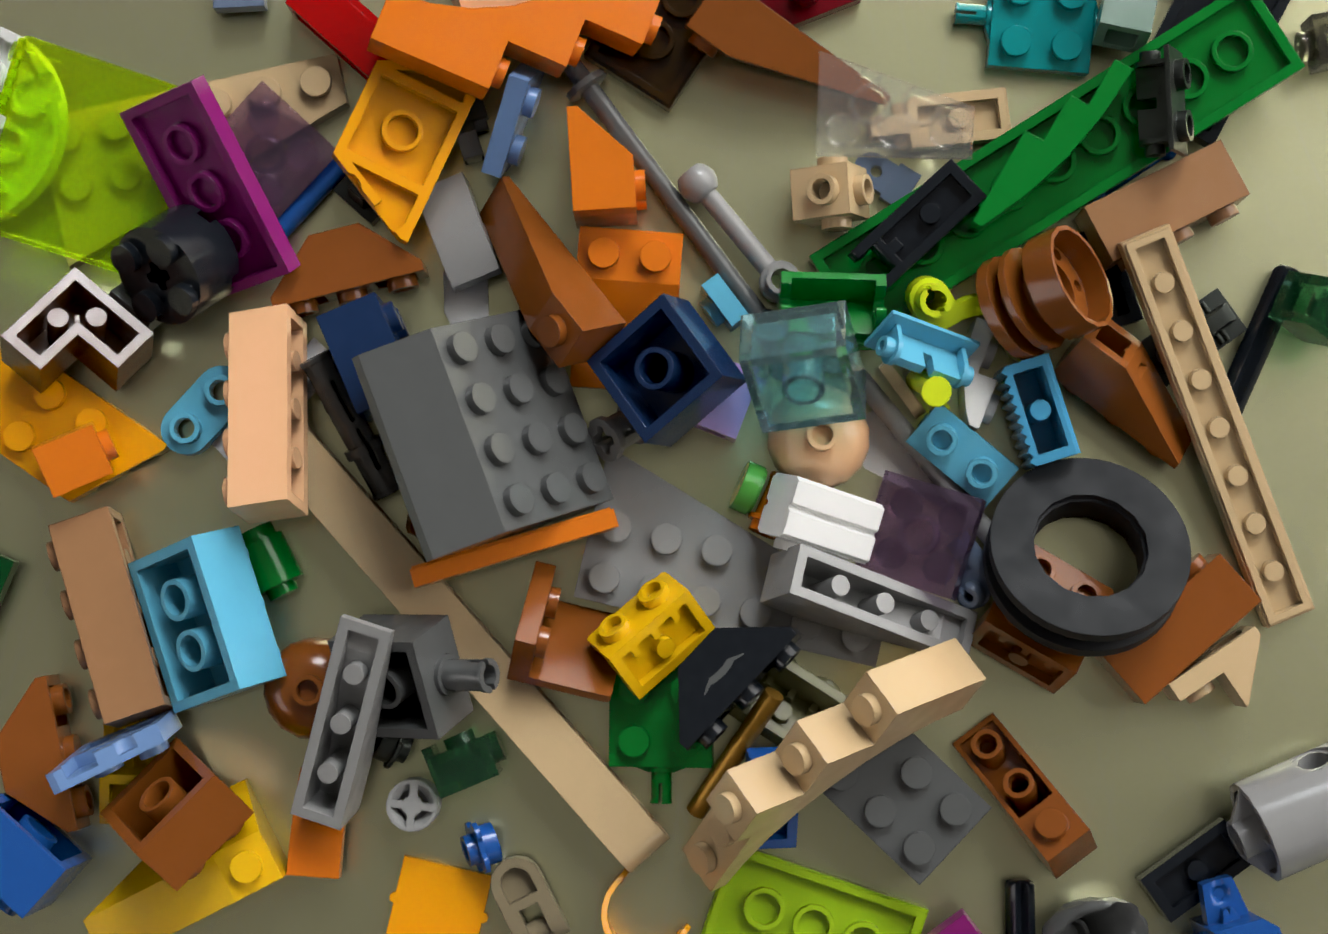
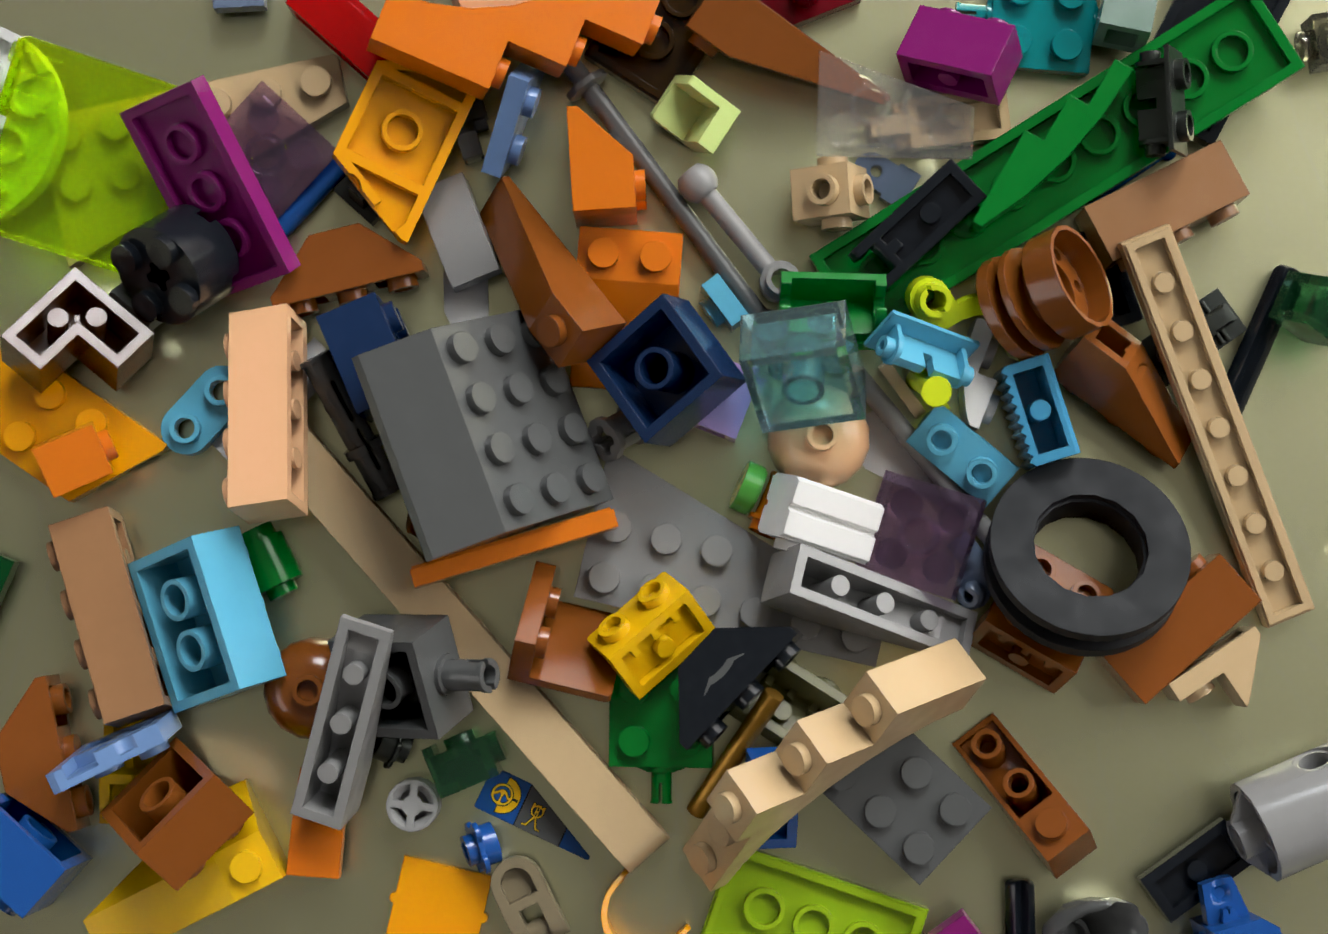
(525, 808): none -> sticker
(694, 114): none -> yellowish green panel
(960, 54): none -> magenta brick

